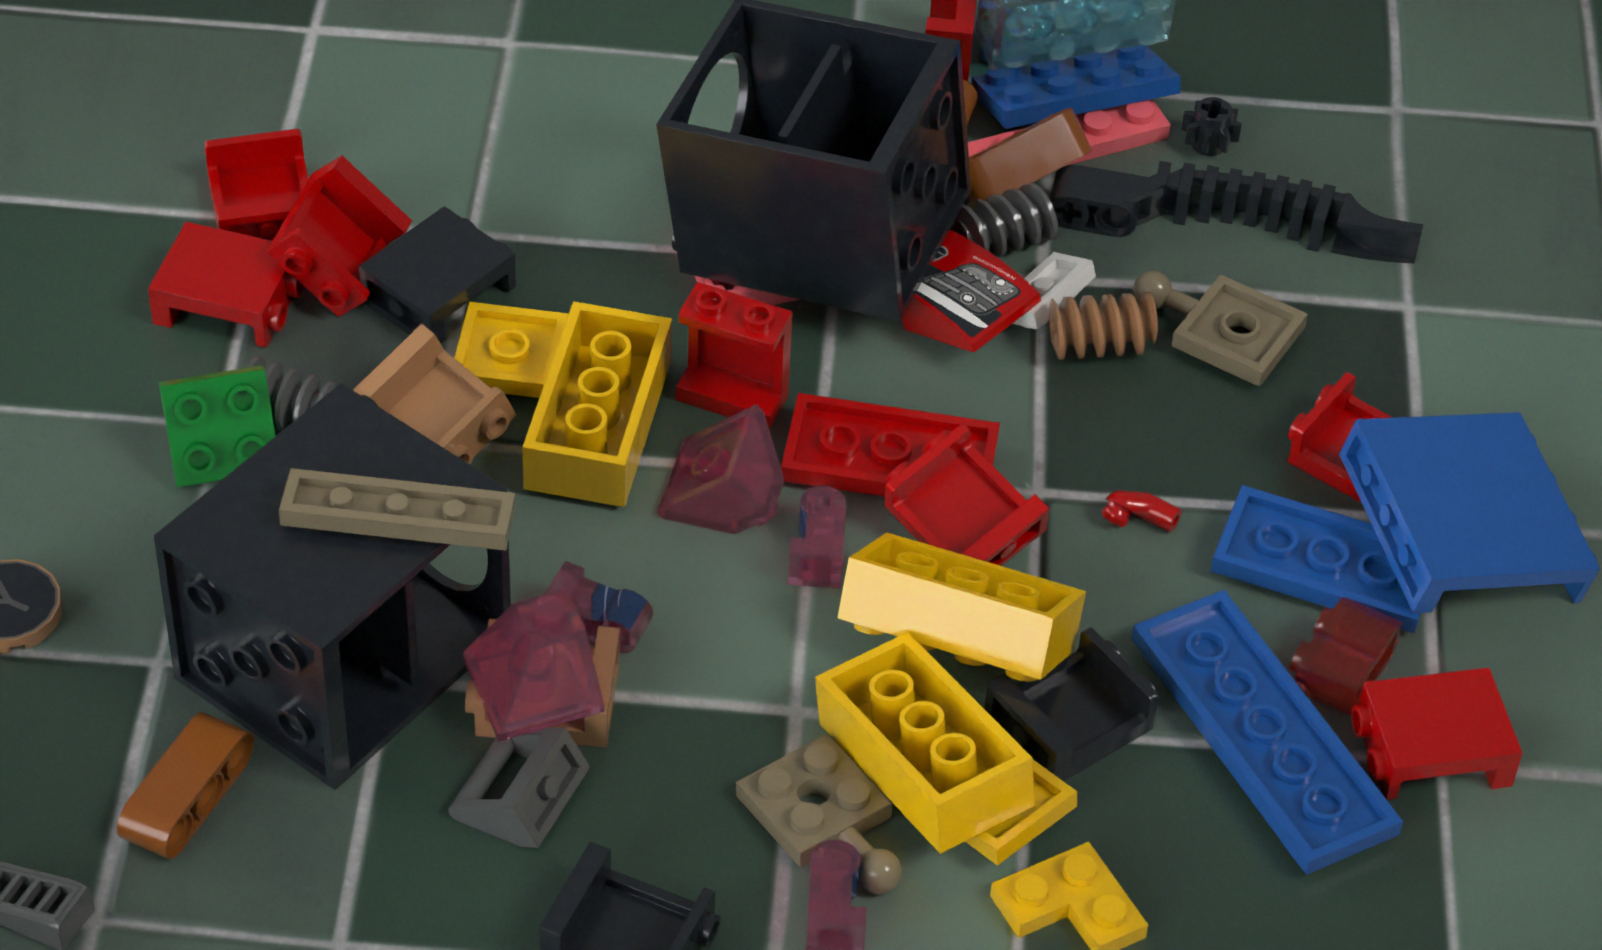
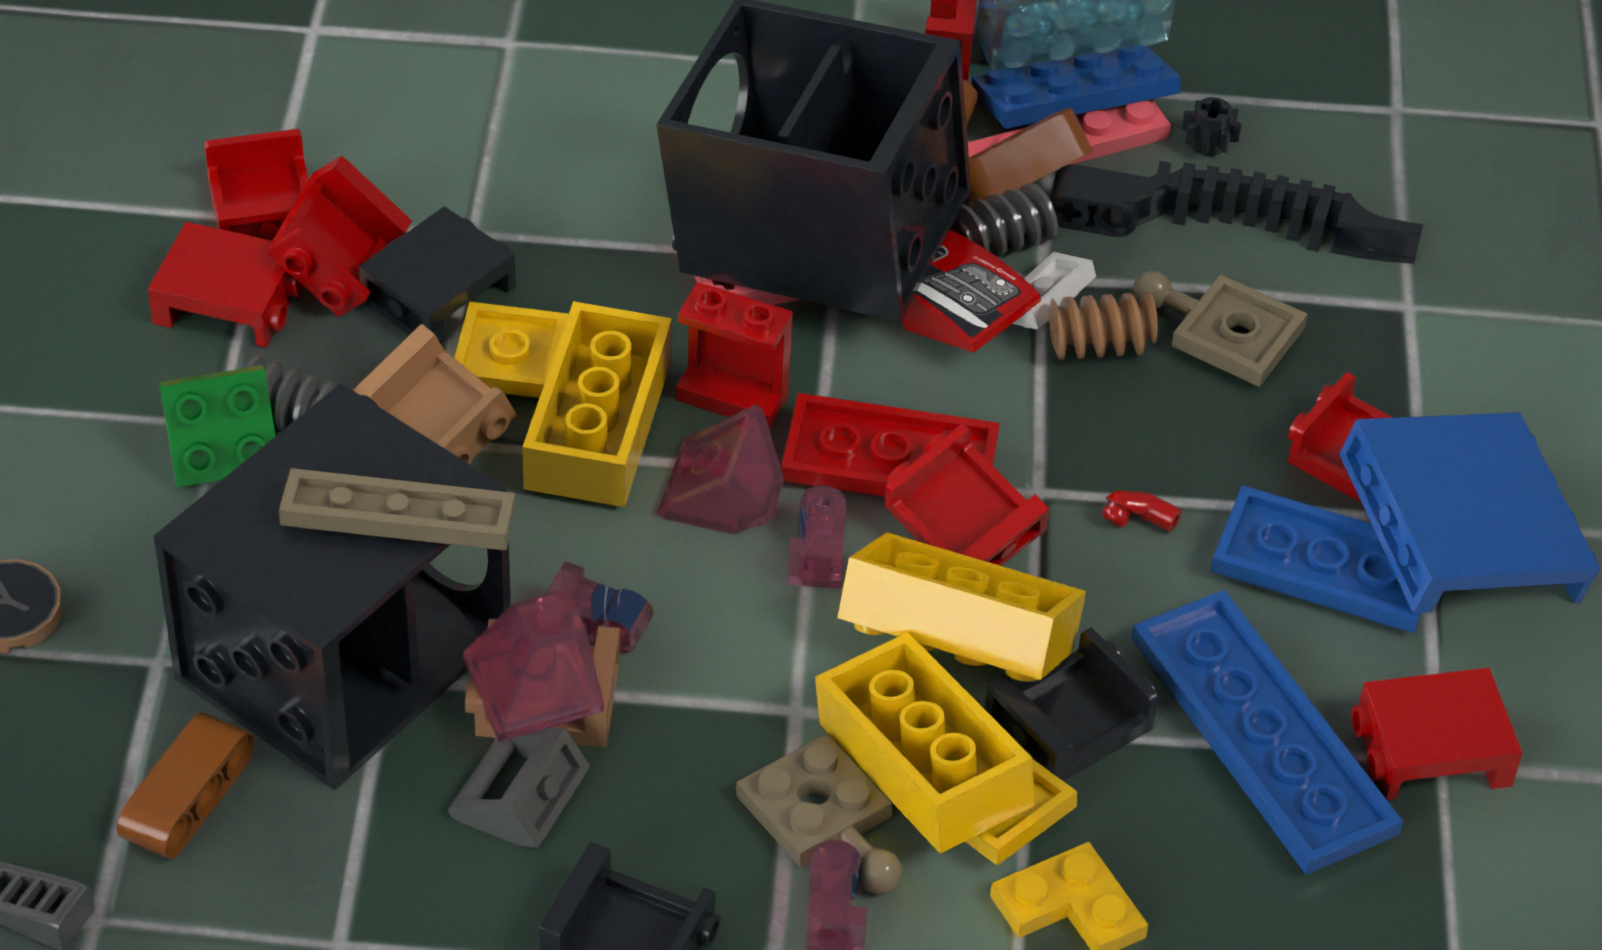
(1347, 649): clear red brick -> none

